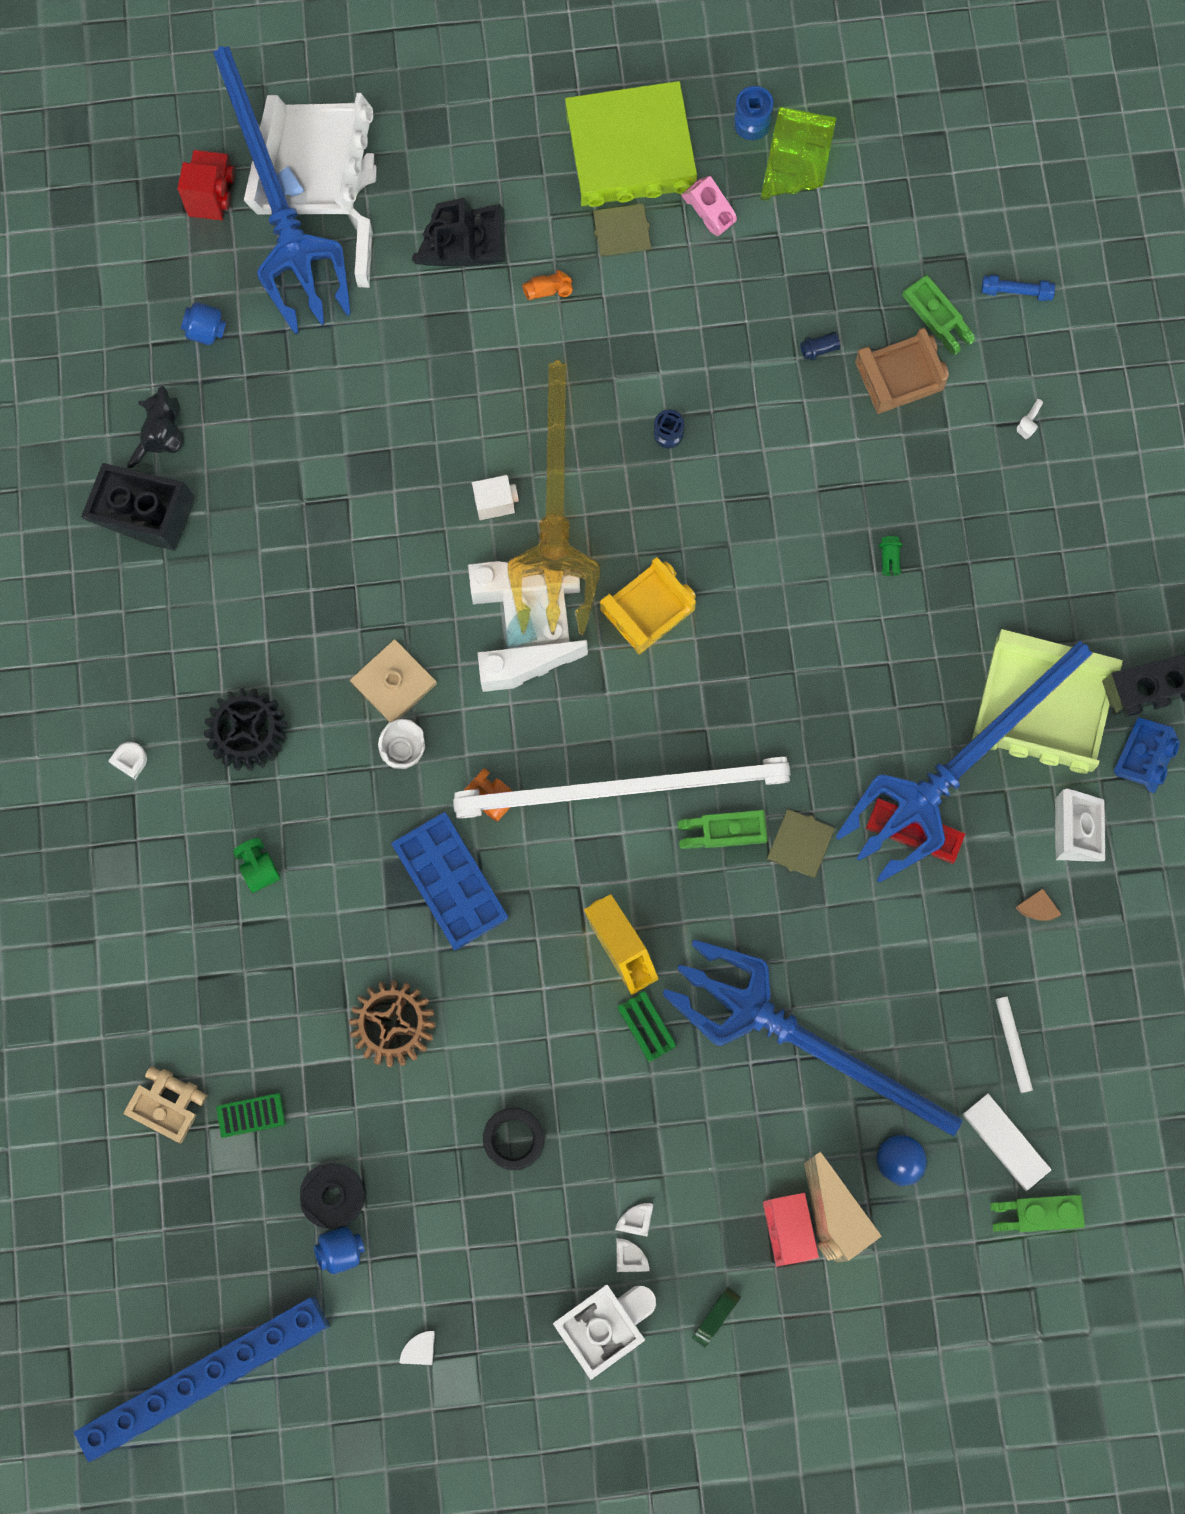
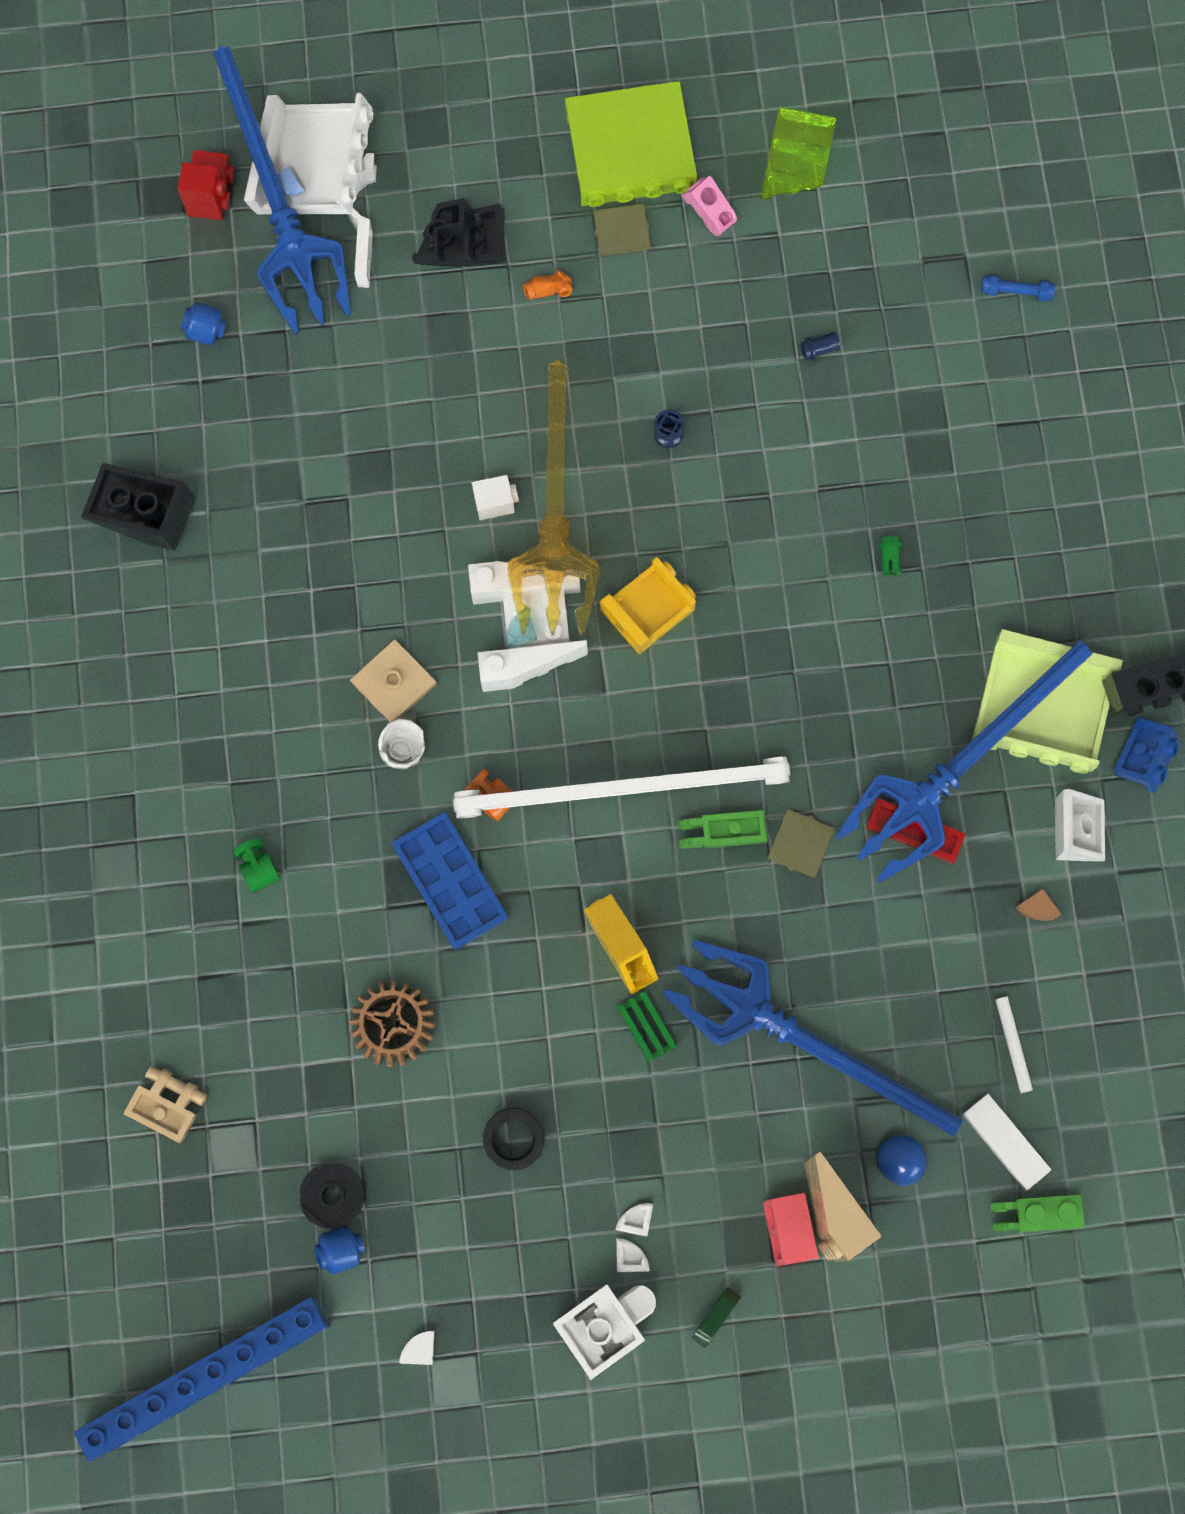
(129, 759): white tile -> none
(158, 430): black animal -> none
(237, 738): black gear -> none
(250, 1115): green tile -> none
(753, 113): blue wheel -> none
(902, 371): medium nougat panel -> none
(938, 313): bright green hinge -> none
(1027, 426): white hand -> none

